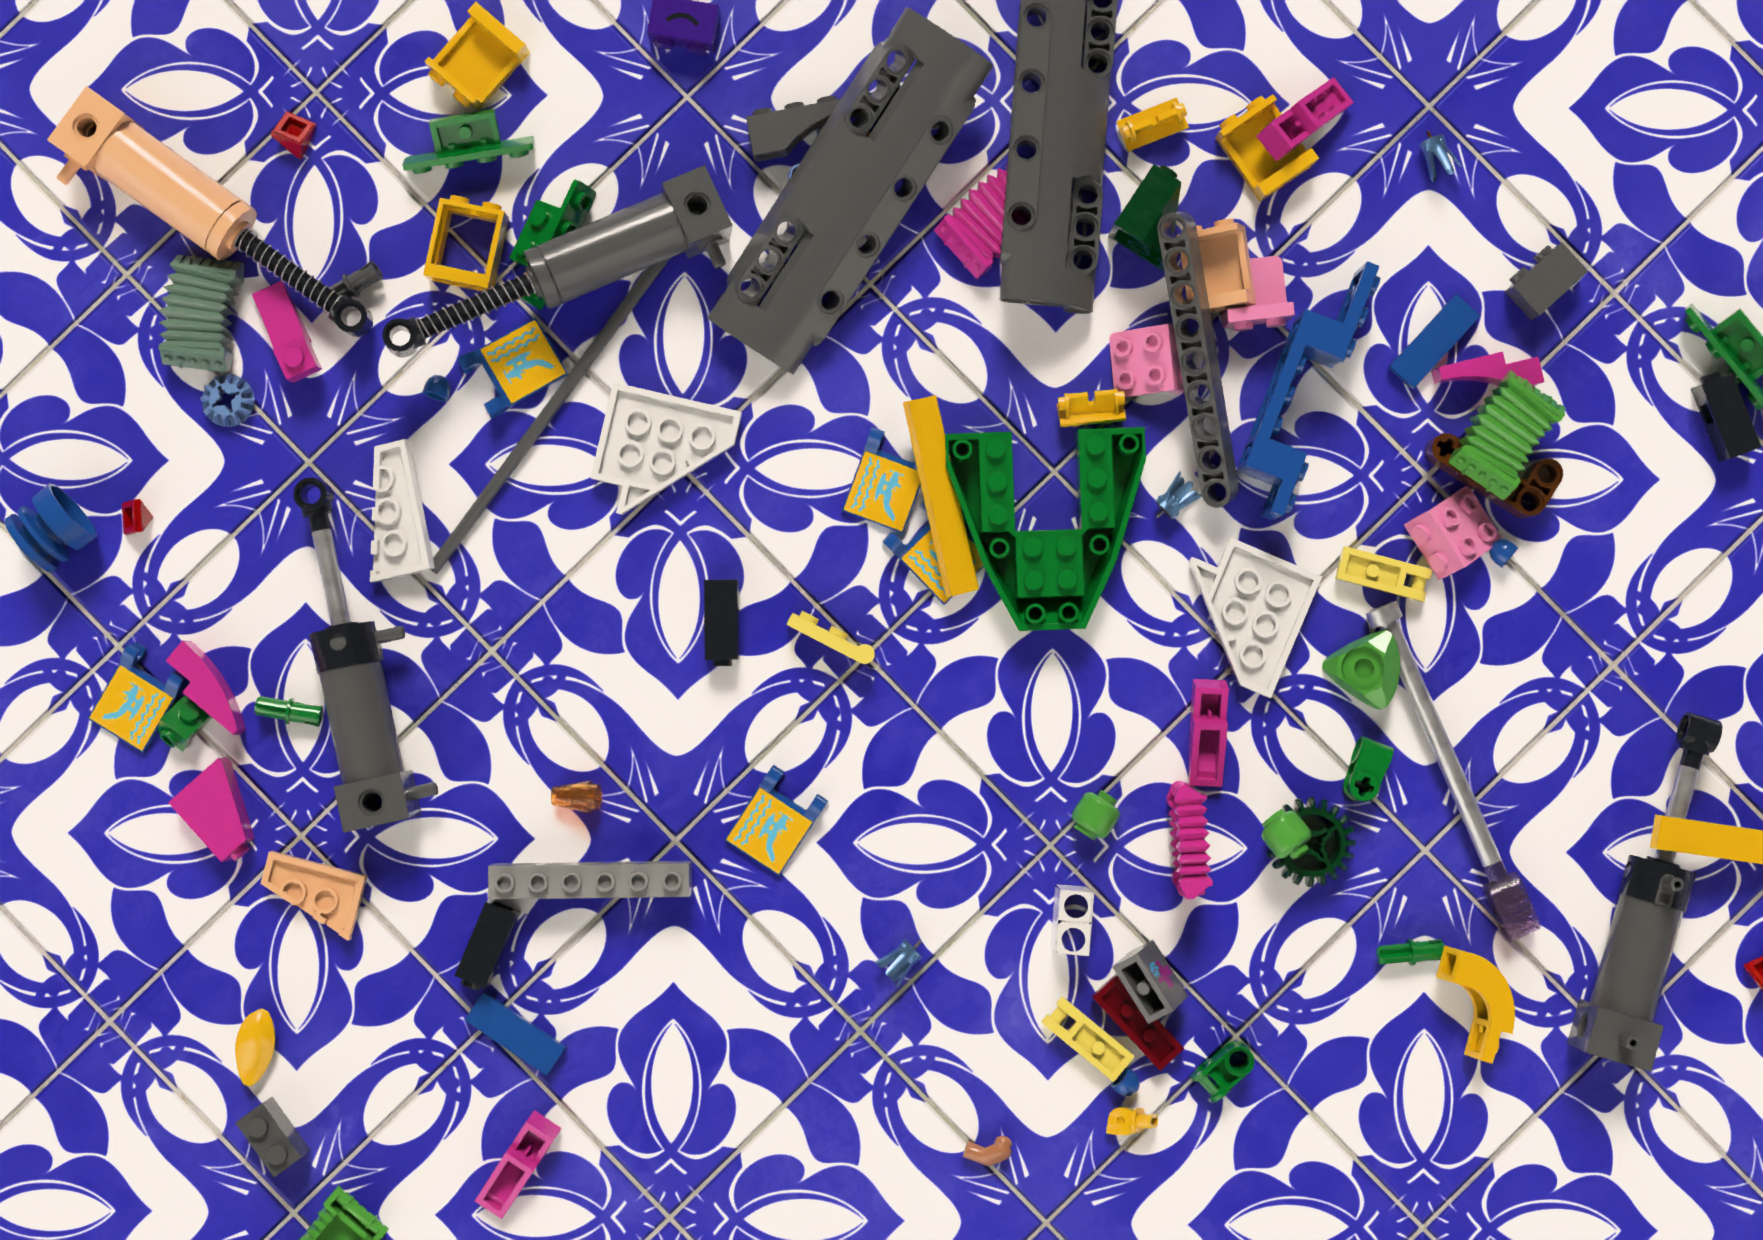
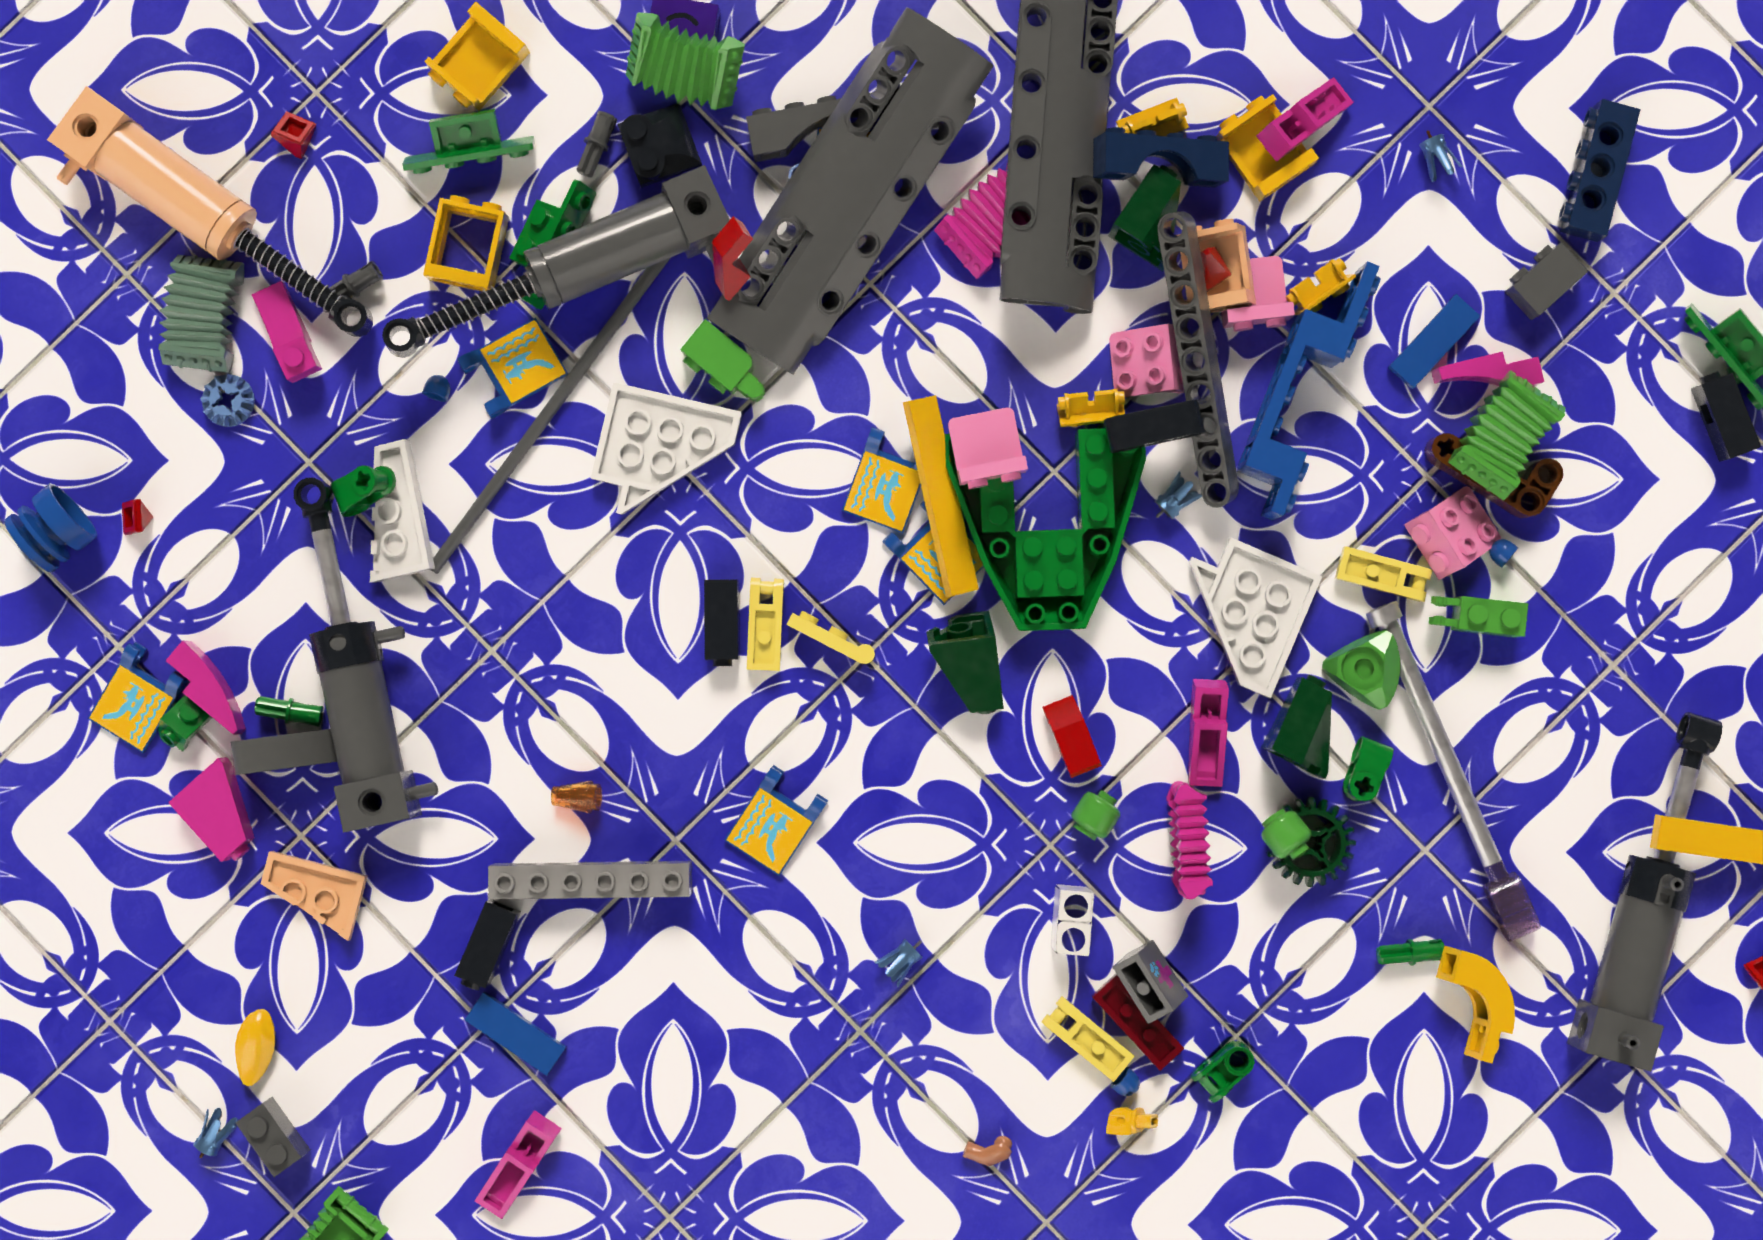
(209, 1141): none -> flat silver piece
(283, 751): none -> dark grey beam
(362, 488): none -> green piece
(596, 143): none -> dark grey axle
(659, 144): none -> black slope
(684, 64): none -> bright green piece
(723, 361): none -> bright green hinge
(728, 268): none -> red slope
(765, 625): none -> light yellow plate
(970, 660): none -> dark green slope
(987, 447): none -> bright pink bracket
(1072, 736): none -> red slope
(1154, 426): none -> black beam
(1199, 160): none -> dark blue arch
(1214, 267): none -> red slope
(1303, 727): none -> dark green slope
(1331, 282): none -> yellow hinge
(1482, 616): none -> bright green hinge
(1620, 124): none -> dark blue brick

